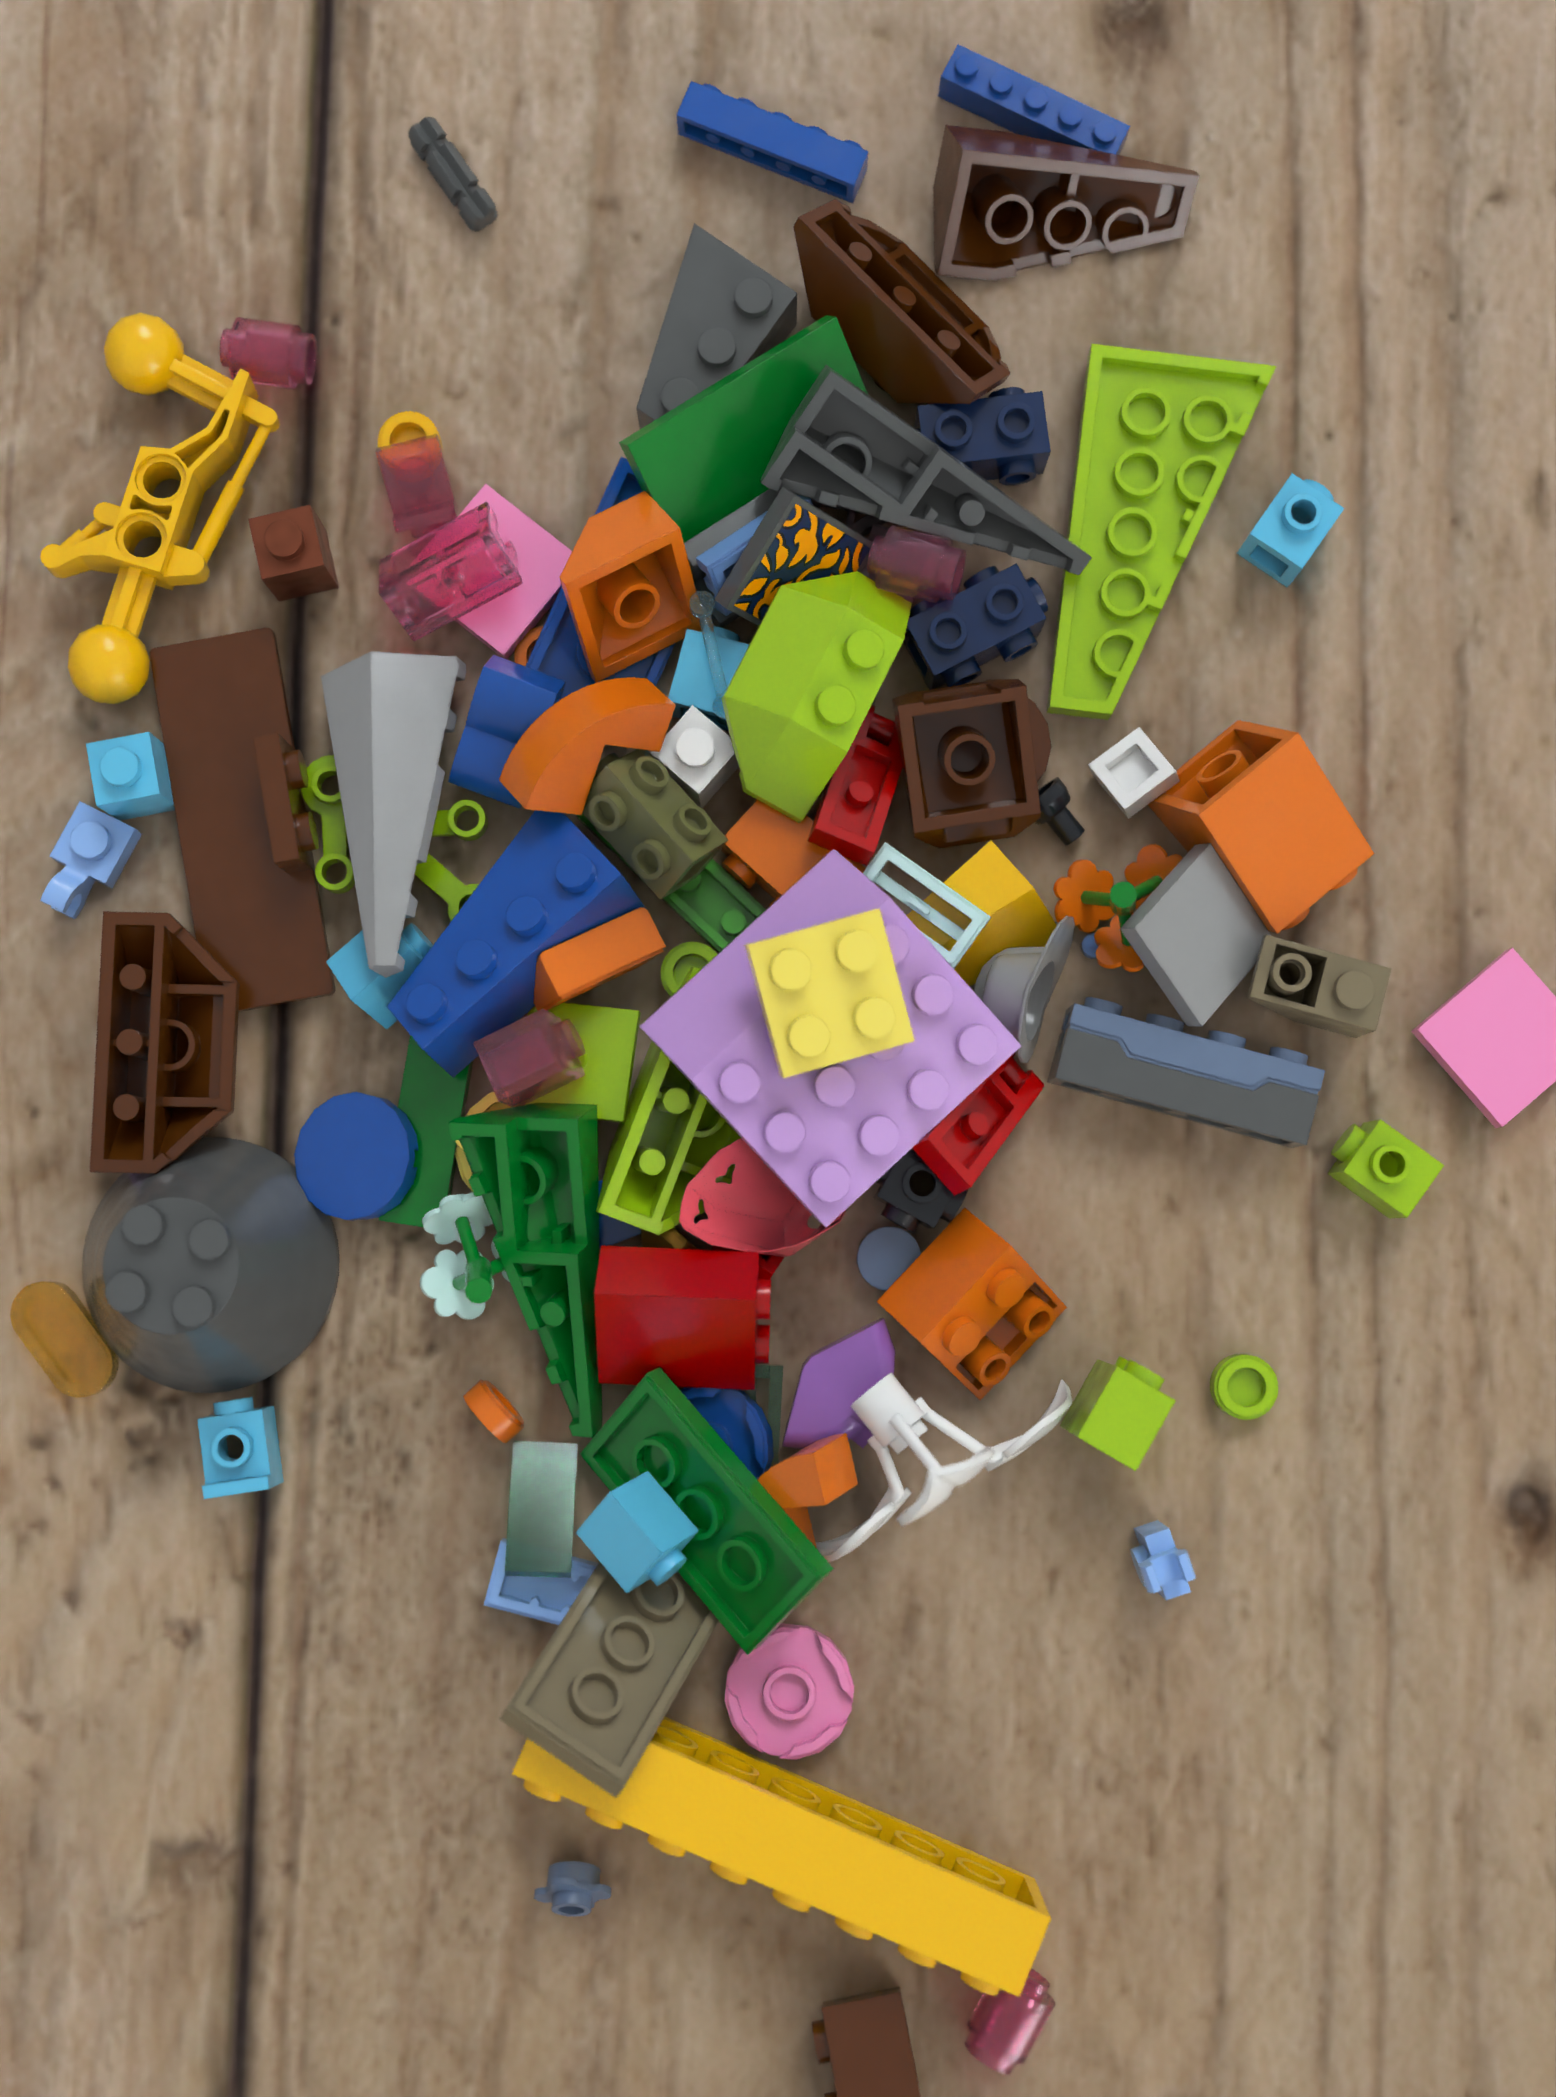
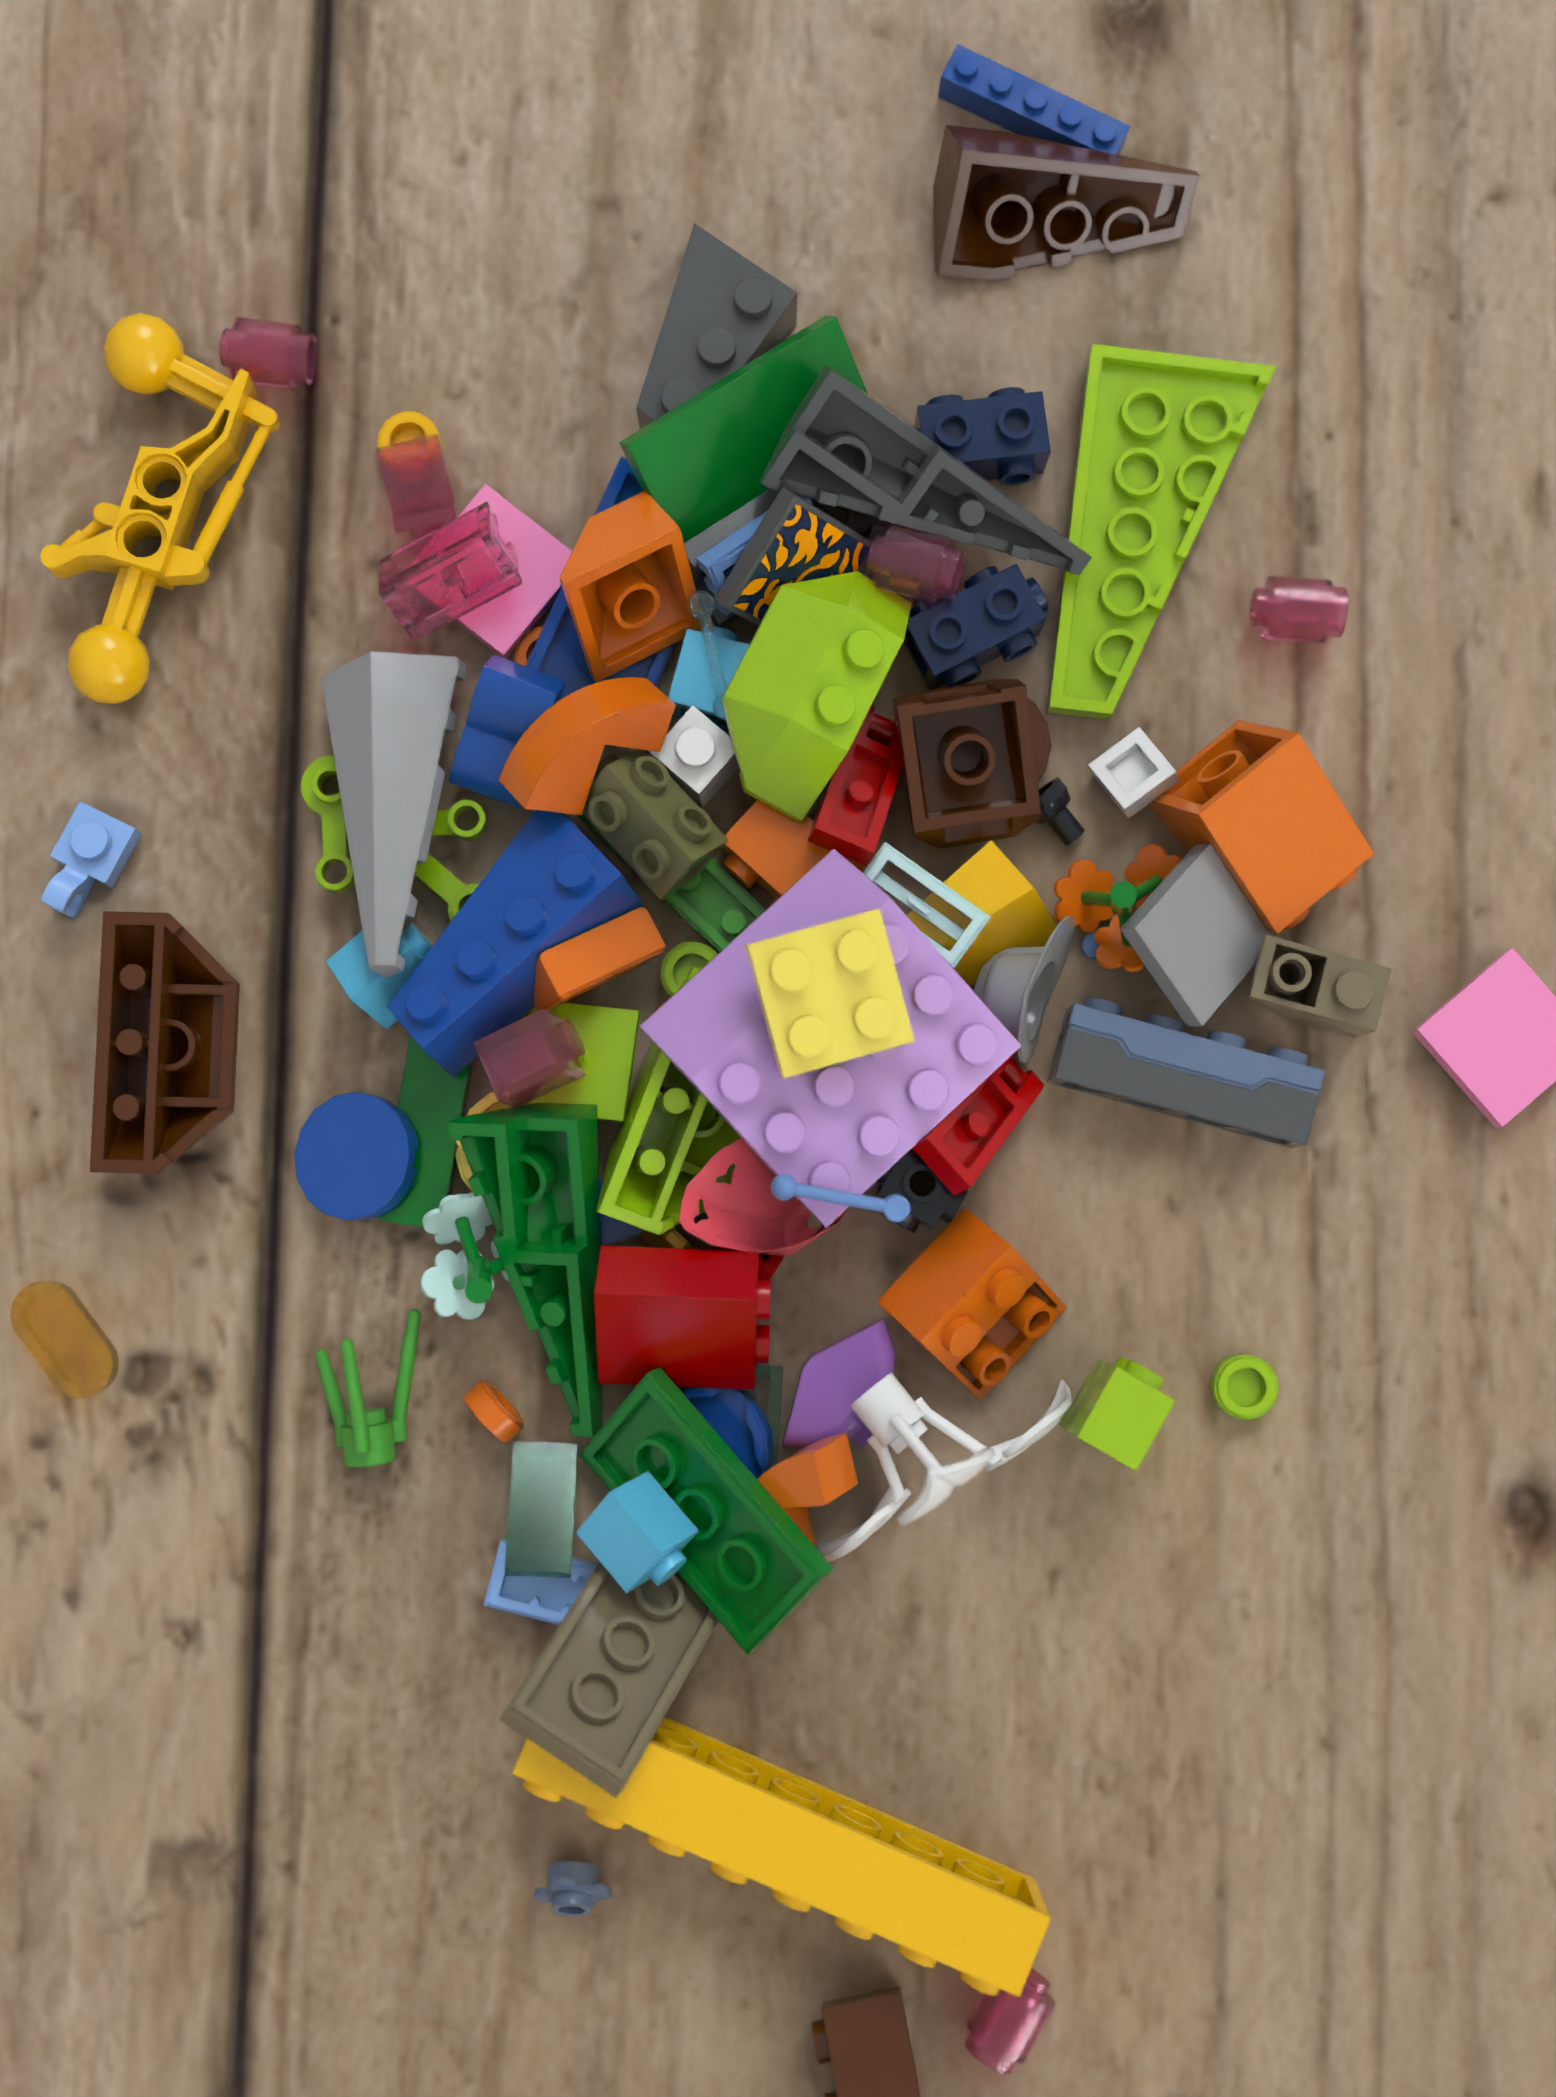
(130, 776): medium azure brick -> none
(210, 1268): dark grey cone -> none
(243, 815): reddish brown bracket -> none
(260, 1462): medium azure brick -> none
(293, 553): copper brick -> none
(365, 1432): none -> bright green plant
(452, 174): dark grey axle -> none
(772, 141): blue piece -> none
(790, 1693): bright pink tile -> none
(886, 1255): sand blue tile -> none
(894, 1206): none -> medium blue hinge
(895, 311): reddish brown wedge -> none
(1159, 1562): light blue plate -> none
(1291, 529): medium azure brick -> none
(1299, 609): none -> clear pink brick
(1383, 1167): lime brick -> none

